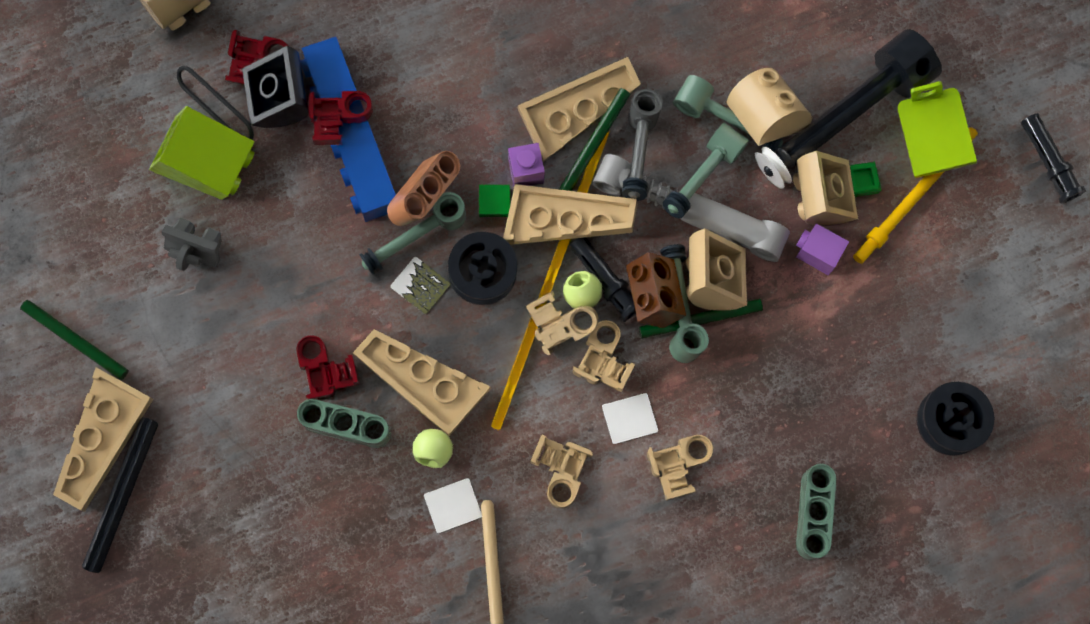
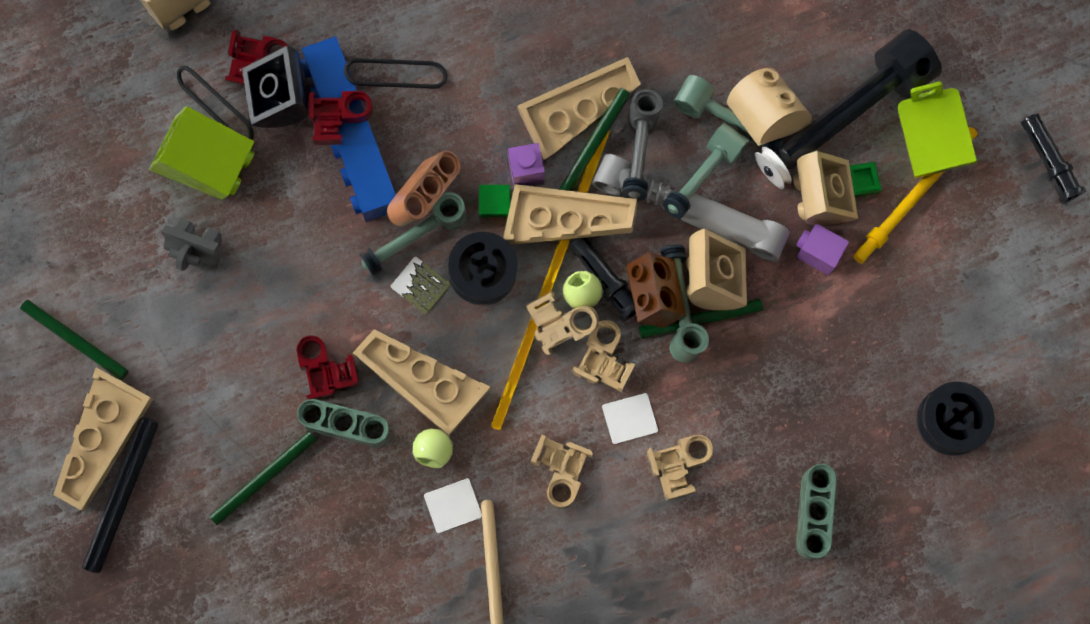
(262, 478): none -> dark green bar
(393, 61): none -> black piece

